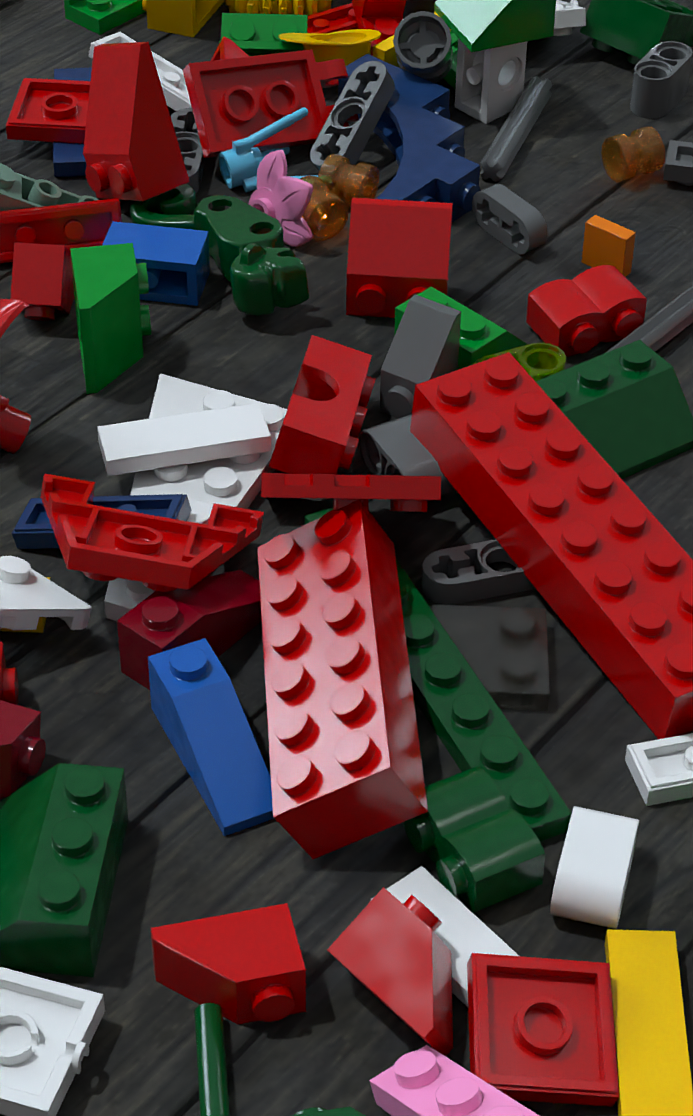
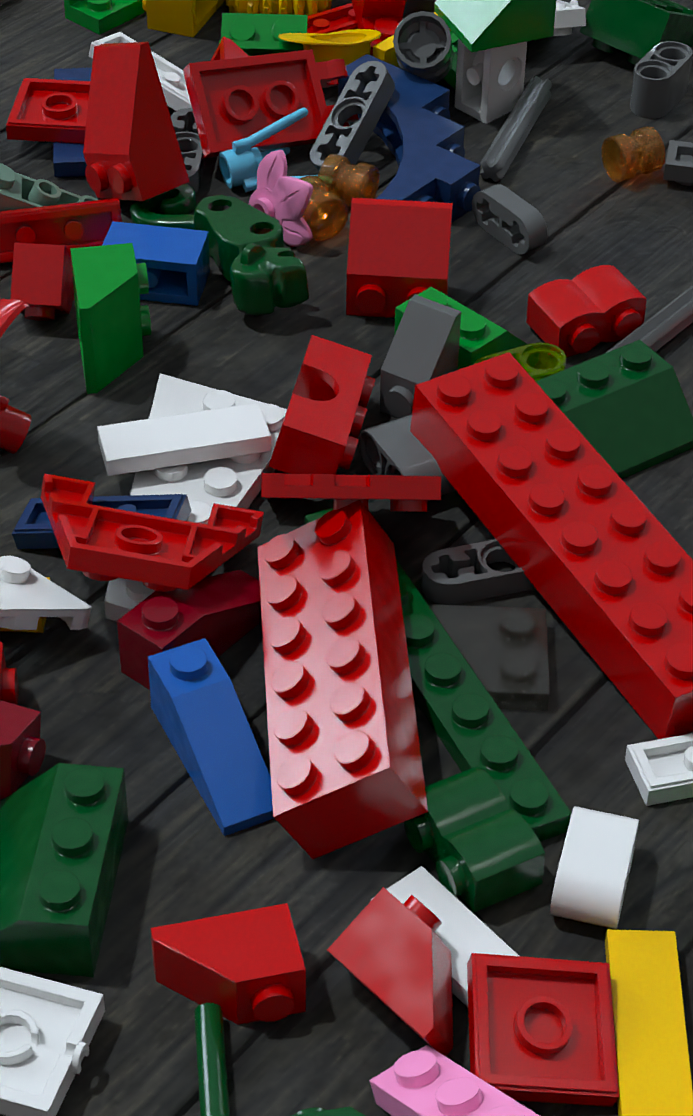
(608, 244): orange tile -> none

